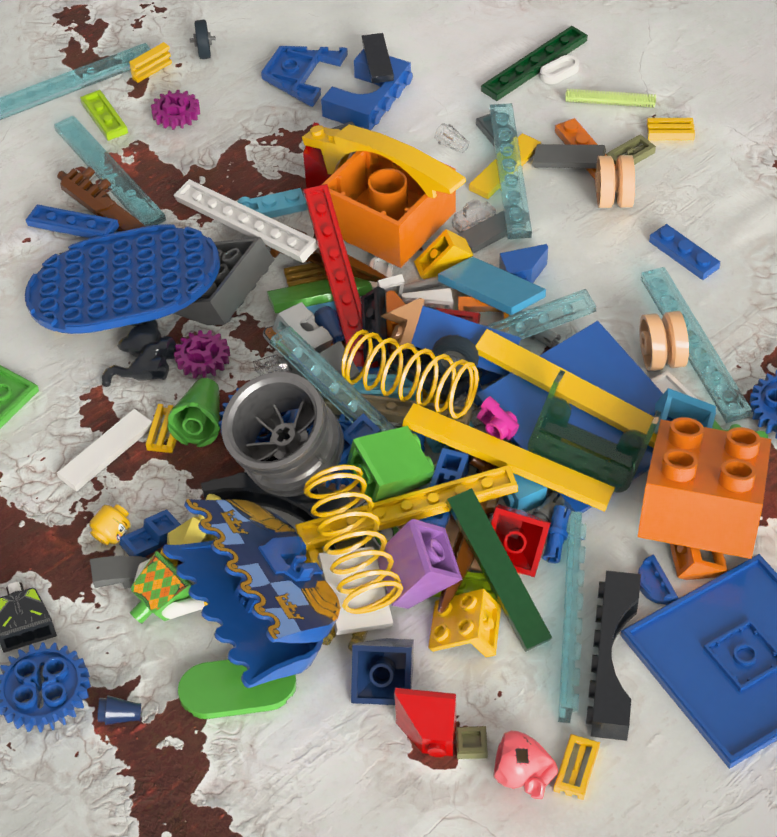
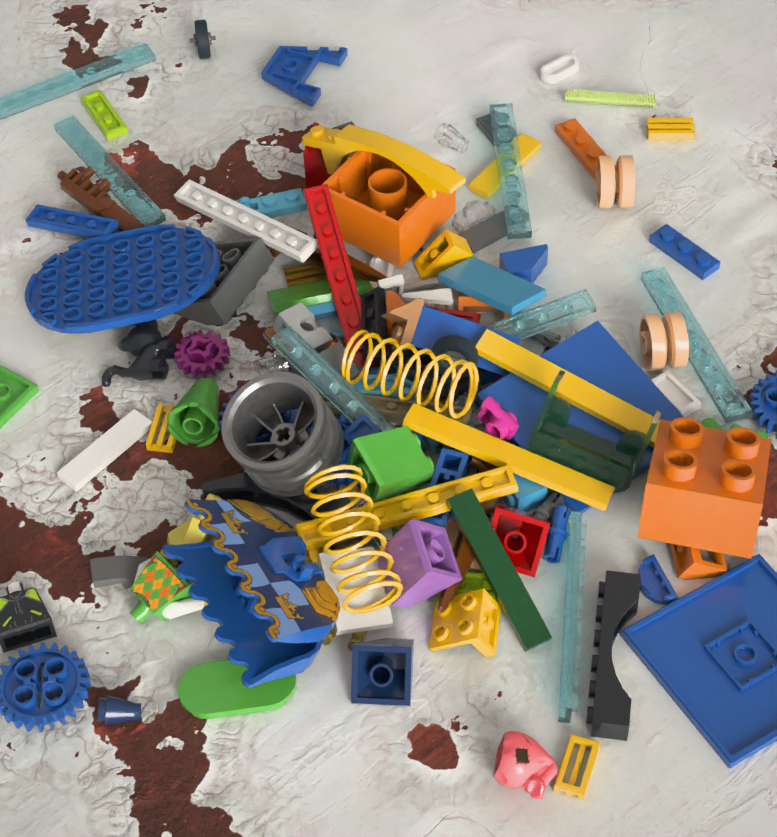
(109, 524): yellow head -> none
(150, 536): blue slope -> none
(153, 63): yellow tile -> none
(175, 109): magenta gear -> none
(329, 320): dark blue cone -> none
(368, 108): blue arch -> none
(377, 58): black tile -> none
(427, 719): slope -> none
(471, 742): olive tile -> none
(531, 64): dark green tile -> none
(567, 156): dark grey tile -> none
(629, 147): olive tile -> none
(678, 405): dark azure tile -> none

